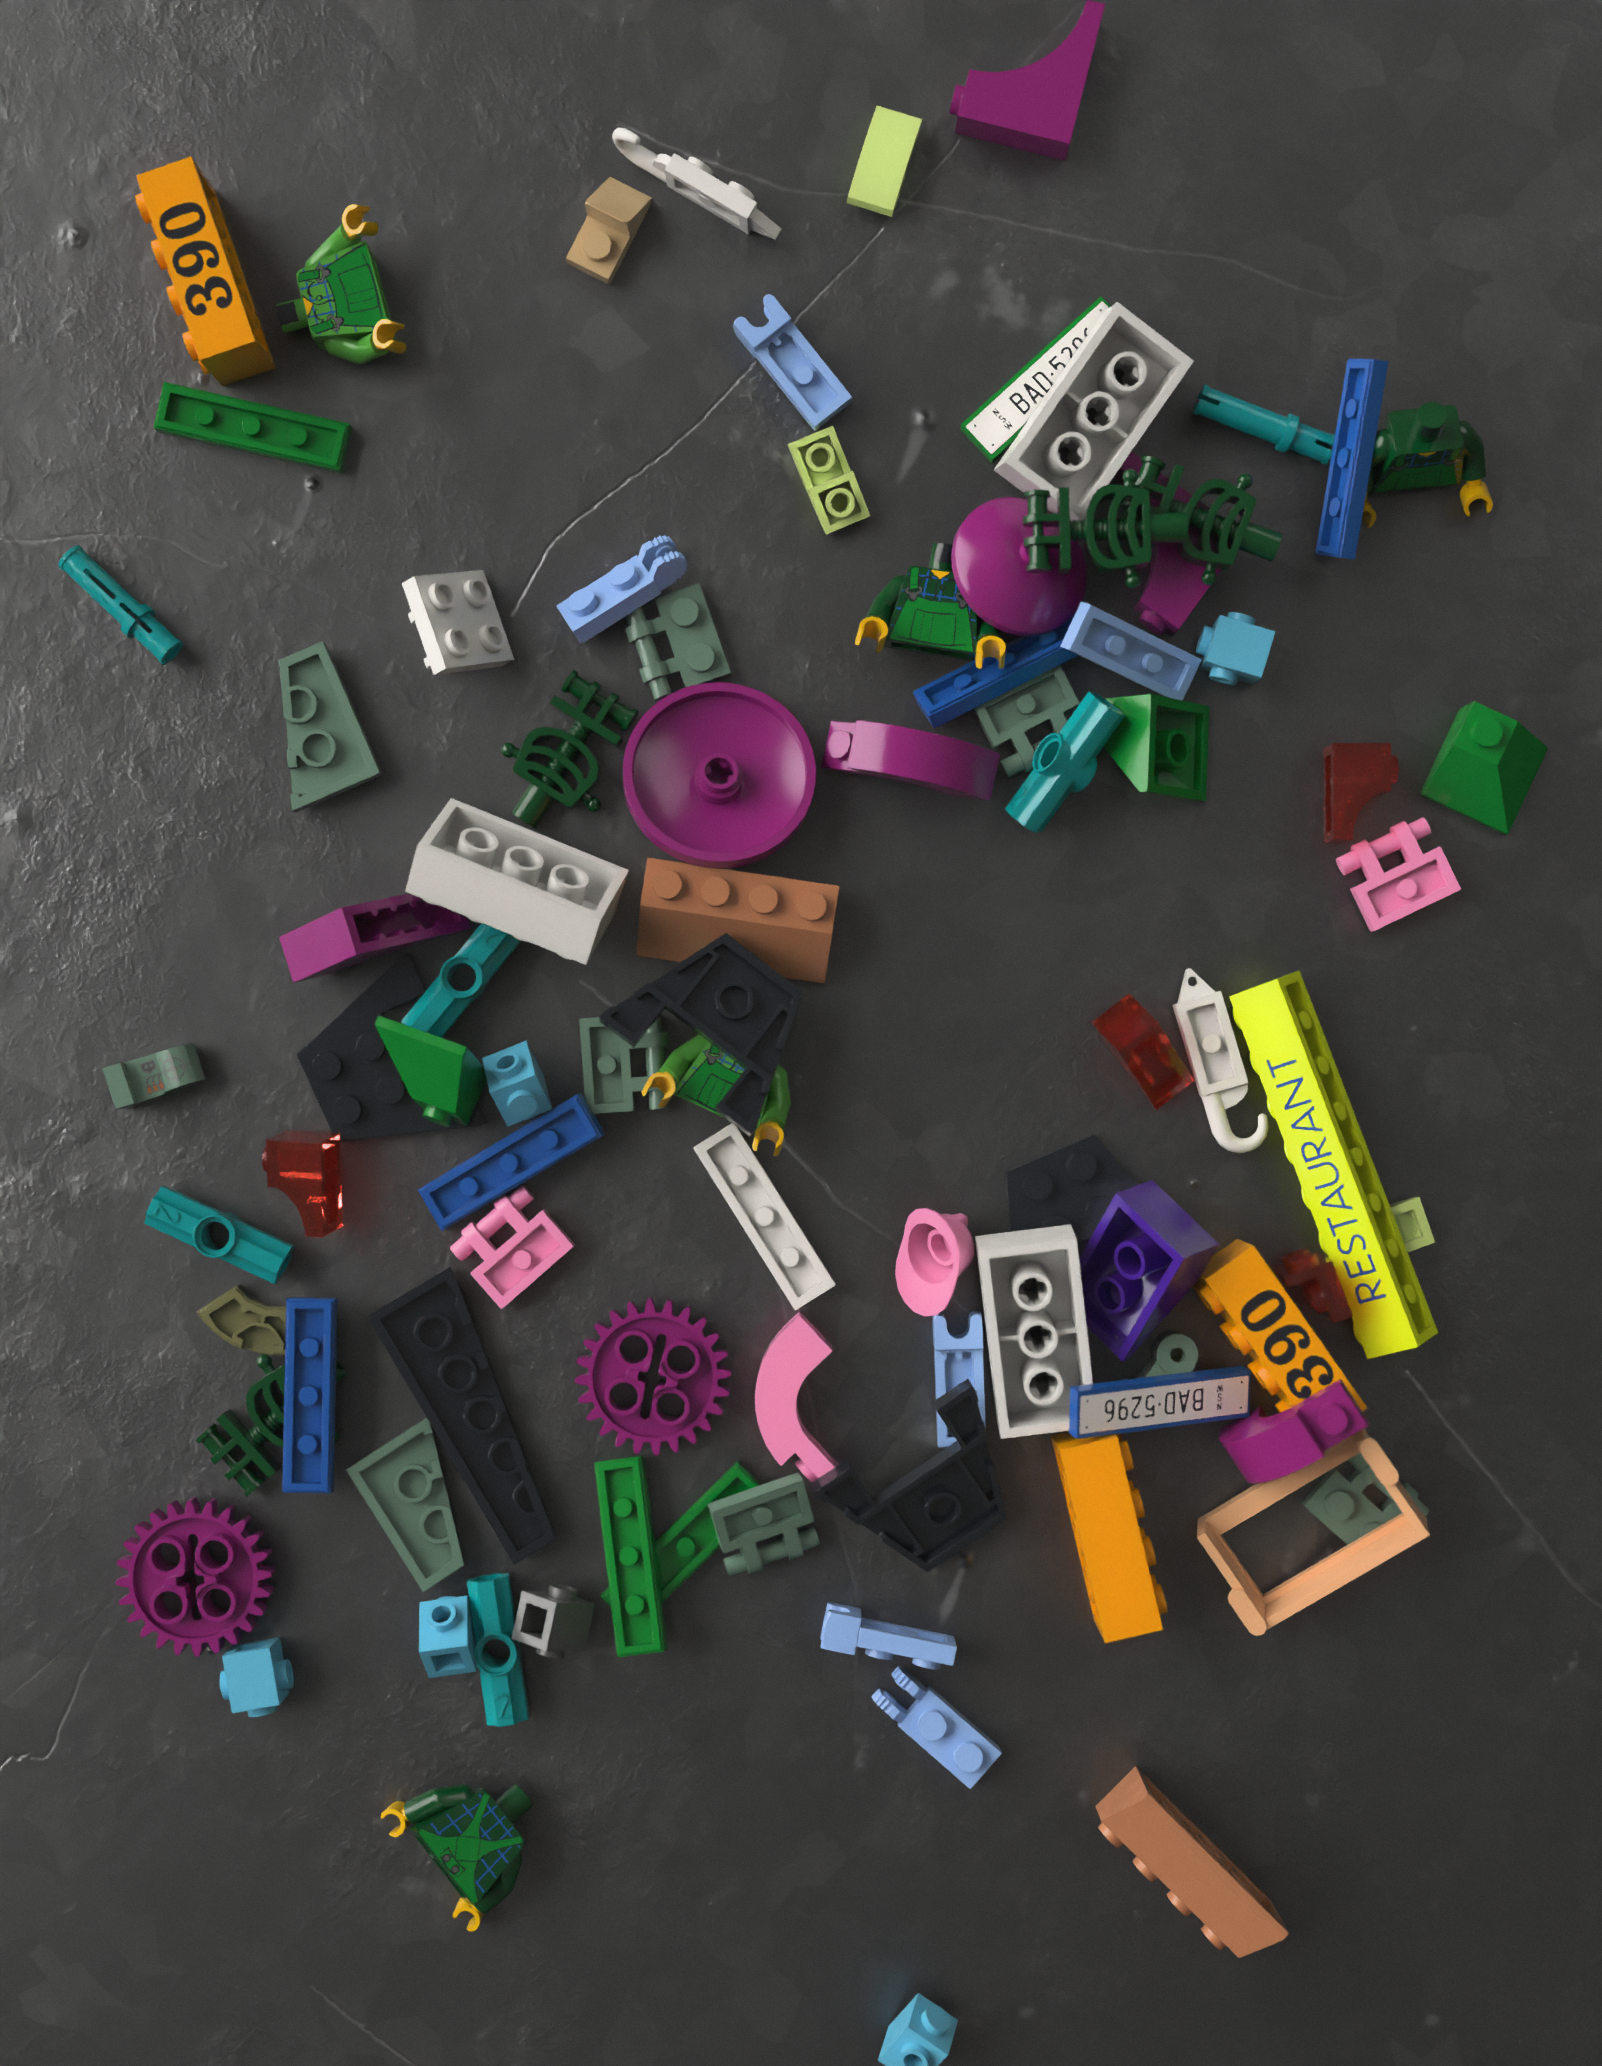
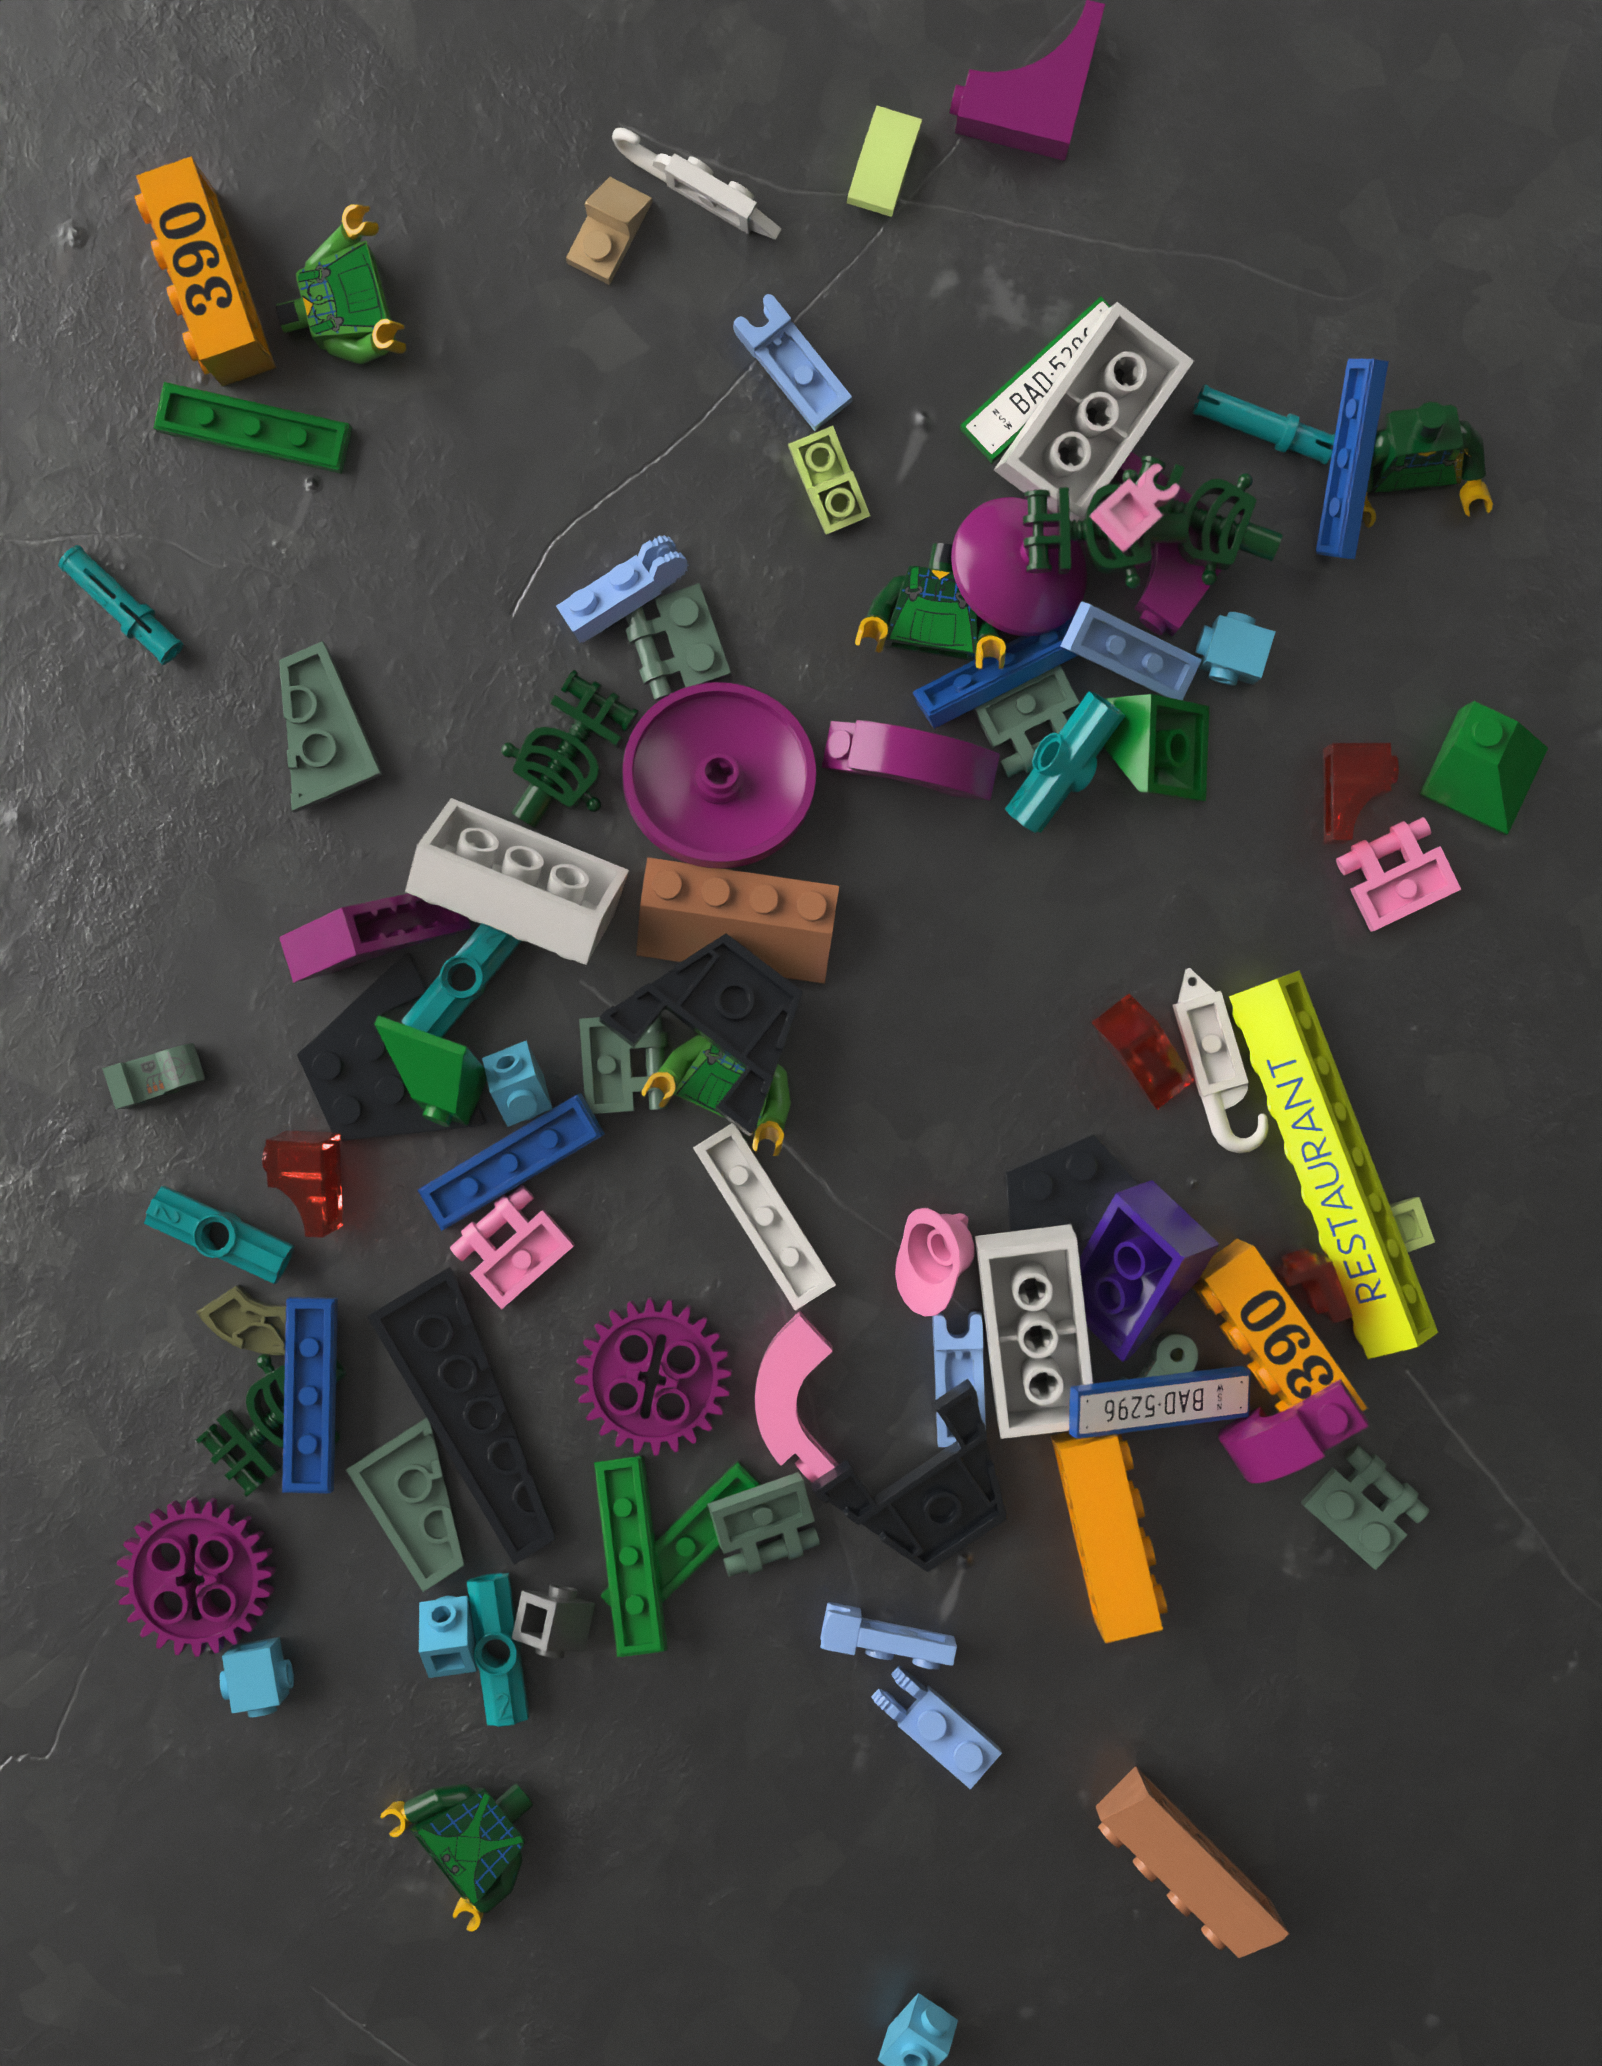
(457, 621): white plate -> none
(1132, 509): none -> bright pink plate
(1266, 1610): light nougat piece -> none

